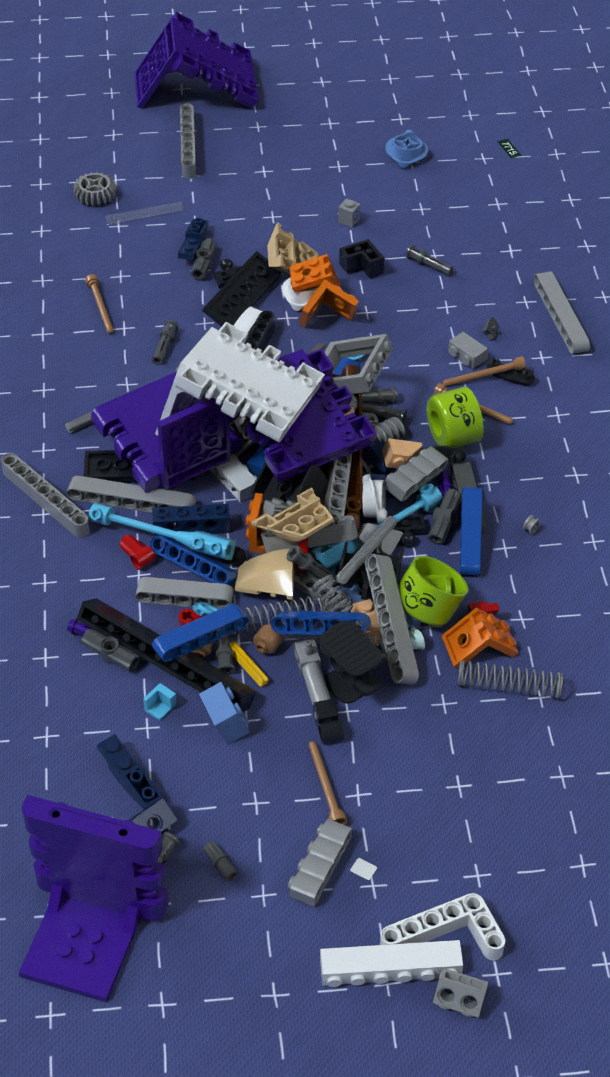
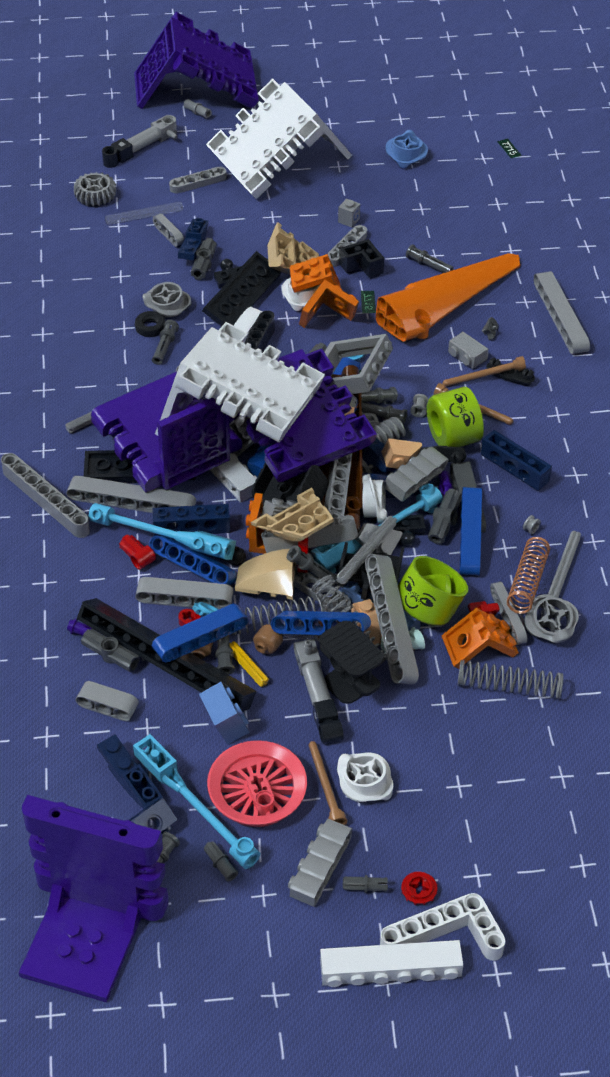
(93, 282): medium nougat piece -> none
(107, 701): none -> light grey beam
(124, 149): none -> piece
(149, 316): none -> black tyre
(160, 702): medium azure panel -> none
(164, 768): none -> medium azure bar
(167, 299): none -> light grey piece
(168, 229): none -> light grey beam
(183, 183): none -> light grey beam
(187, 141): light grey beam -> none
(197, 108): none -> light grey pin
(245, 759): none -> coral piece
(270, 137): none -> white bracket
(350, 236): none -> light grey beam
(363, 868): white sticker -> none
(364, 771): none -> white piece
(365, 883): none -> dark grey axle
(368, 302): none -> clear green sticker
(412, 881): none -> red gear
(419, 407): none -> light grey bush
(425, 302): none -> orange panel
(462, 986): light grey brick -> none
(500, 596): none -> light grey beam
(516, 460): none -> dark blue brick
(523, 593): none -> nougat piece
(564, 565): none -> light grey axle
(566, 610): none -> light grey piece

